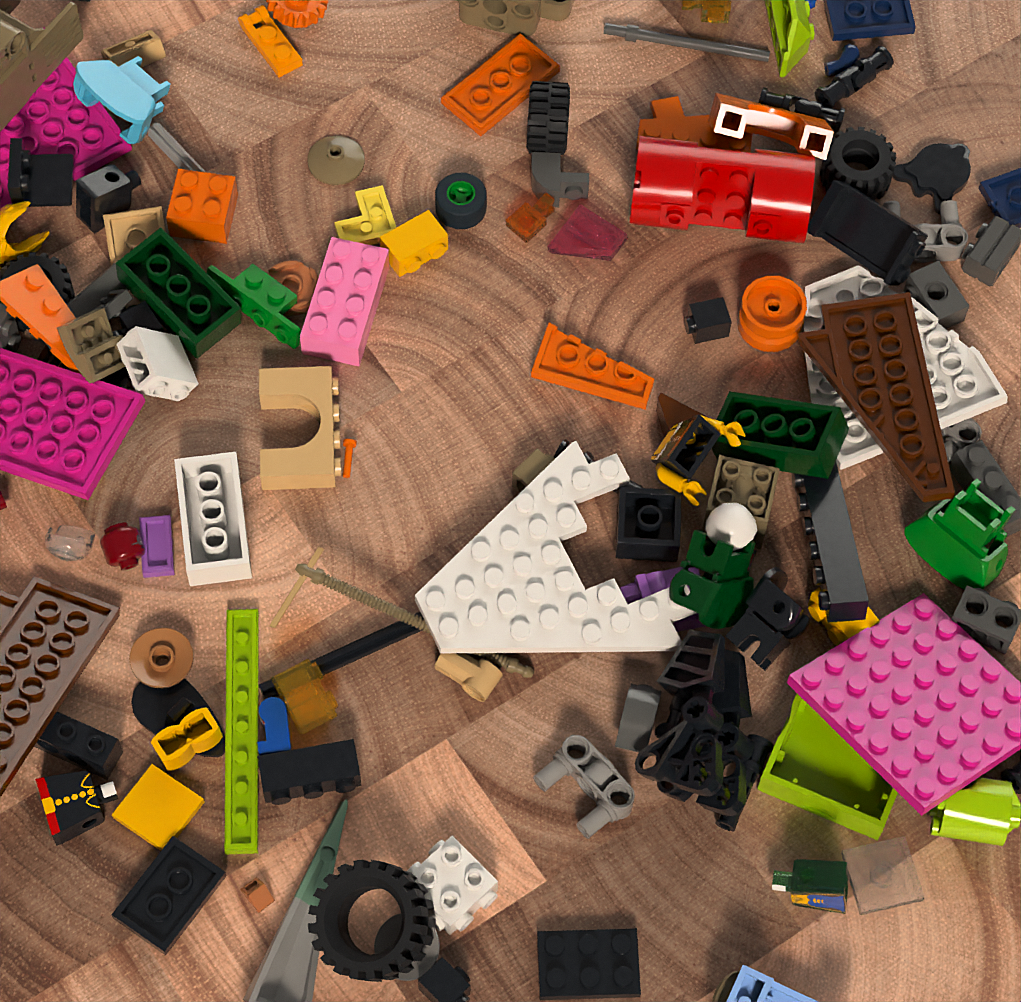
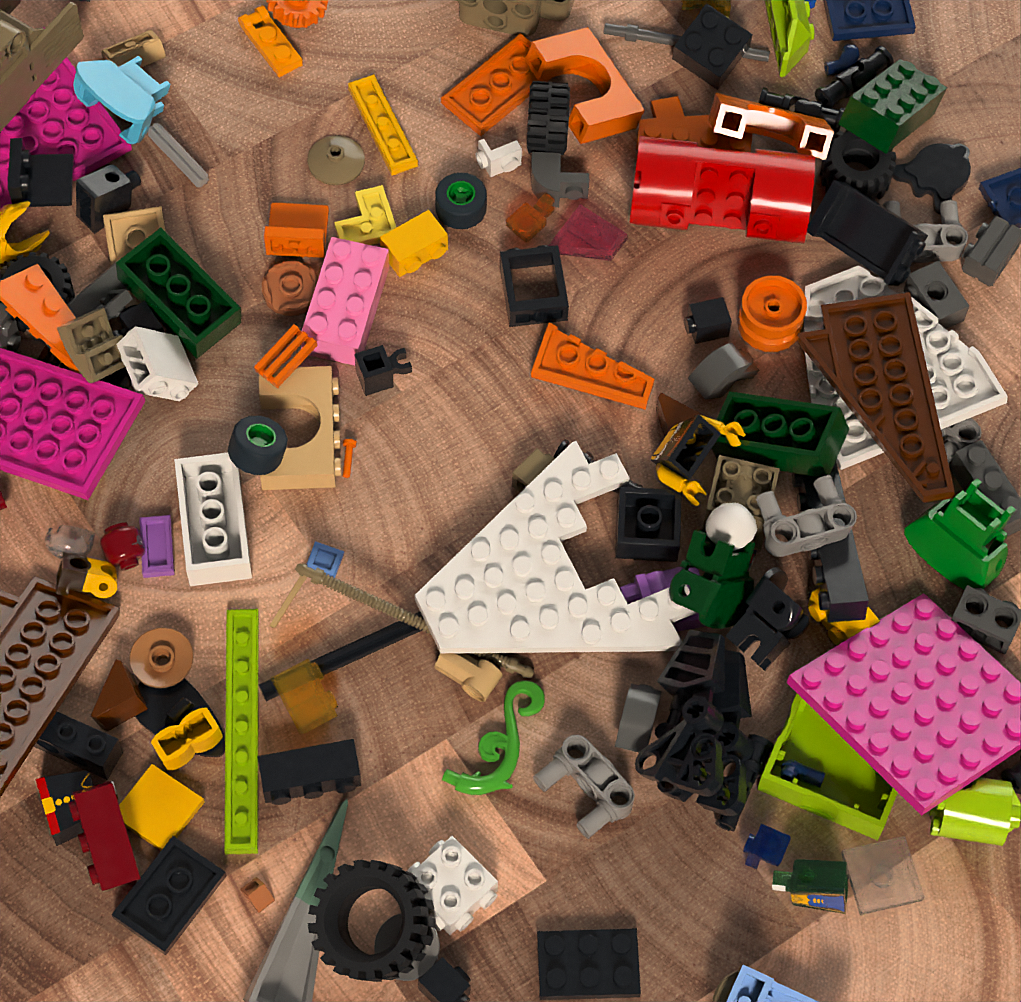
(86, 575): none -> leg
(104, 836): none -> dark red brick
(118, 699): none -> reddish brown slope
(202, 206): orange brick -> none
(257, 445): none -> black wheel
(261, 300): green bracket -> none
(276, 725): blue leg -> none
(282, 343): none -> orange tile
(297, 230): none -> orange bracket
(325, 558): none -> medium blue tile
(377, 369): none -> black brick
(382, 125): none -> yellow tile
(500, 159): none -> white bracket
(510, 743): none -> bright green plant
(534, 310): none -> black window
(582, 55): none -> orange arch
(712, 46): none -> black brick
(721, 370): none -> dark grey brick
(766, 846): none -> clear blue bracket
(794, 769): none -> dark blue arm
(808, 528): none -> light grey piece
(892, 105): none -> dark green brick

